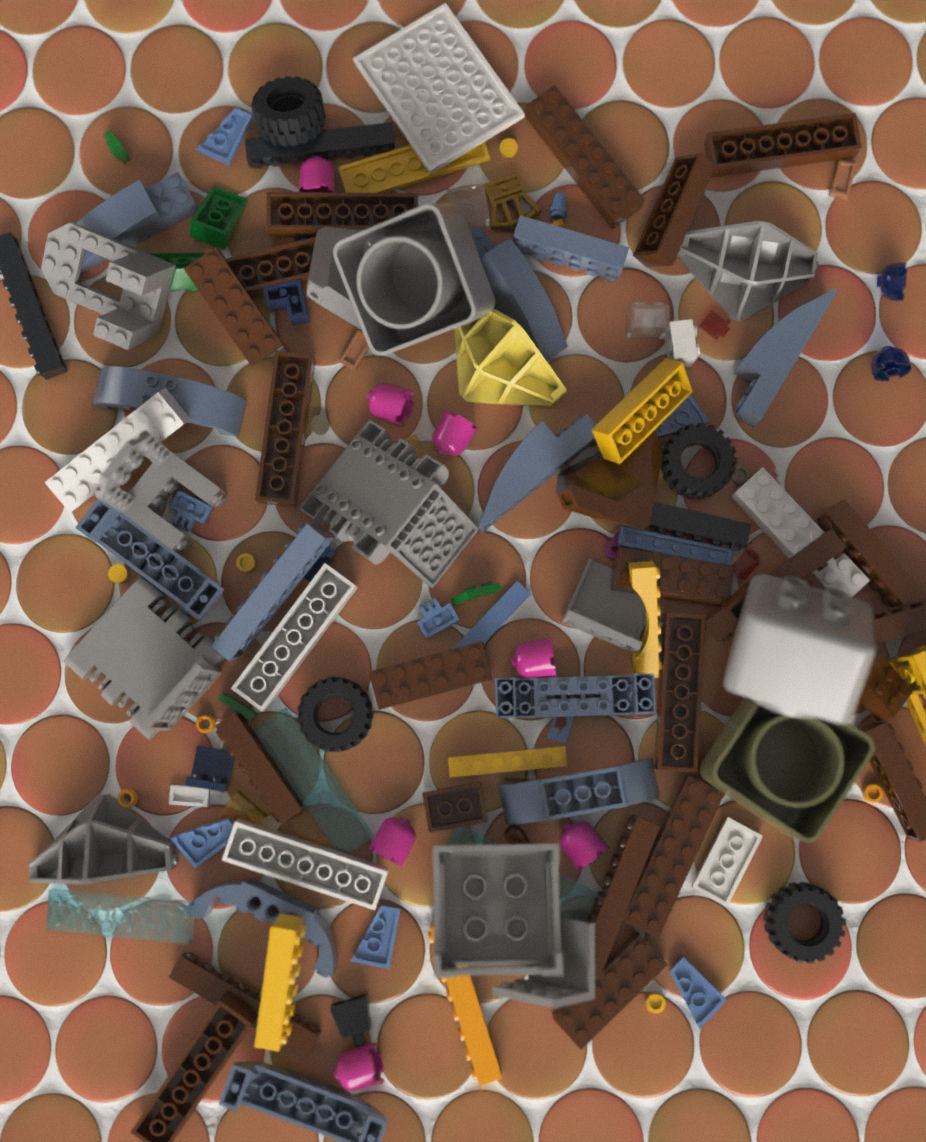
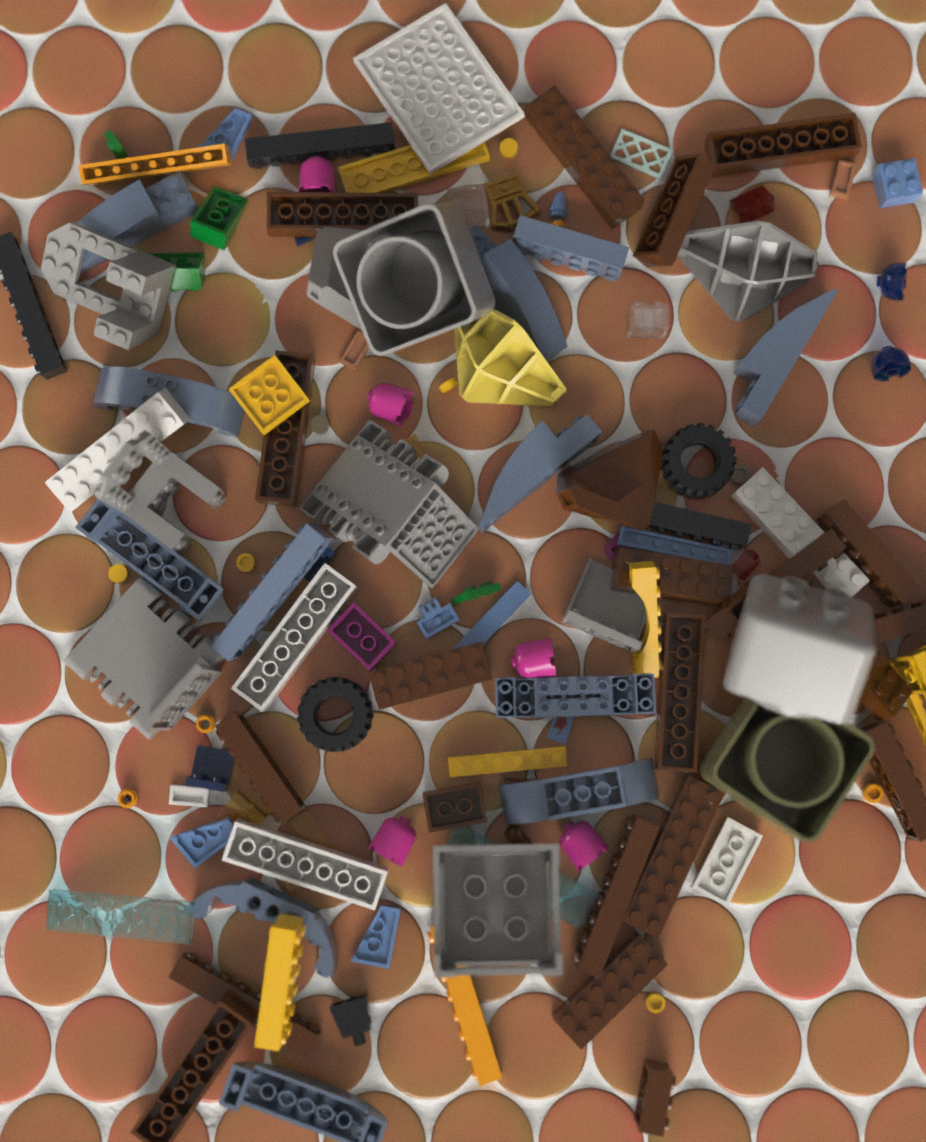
(103, 846): light grey panel -> none
(155, 164): none -> light orange brick
(189, 510): medium blue hinge -> none
(234, 306): reddish brown brick -> none
(238, 706): green tile -> none
(269, 395): none -> yellow plate
(274, 265): reddish brown brick -> none
(288, 111): black tyre -> none
(290, 297): dark blue brick -> none
(313, 782): clear light blue plate -> none
(360, 1067): dark pink cylinder -> none
(362, 636): none -> magenta brick
(448, 385): none -> yellow tile
(453, 434): dark pink cylinder -> none
(578, 975): light grey bracket -> none
(642, 410): yellow brick -> none
(644, 168): none -> light aqua window
(654, 1098): none -> reddish brown brick
(681, 342): white brick -> none
(685, 414): medium blue wing -> none
(696, 991): medium blue wing -> none
(715, 325): clear red bracket -> none
(753, 204): none -> clear red bracket
(829, 930): black tyre -> none
(897, 183): none -> medium blue brick

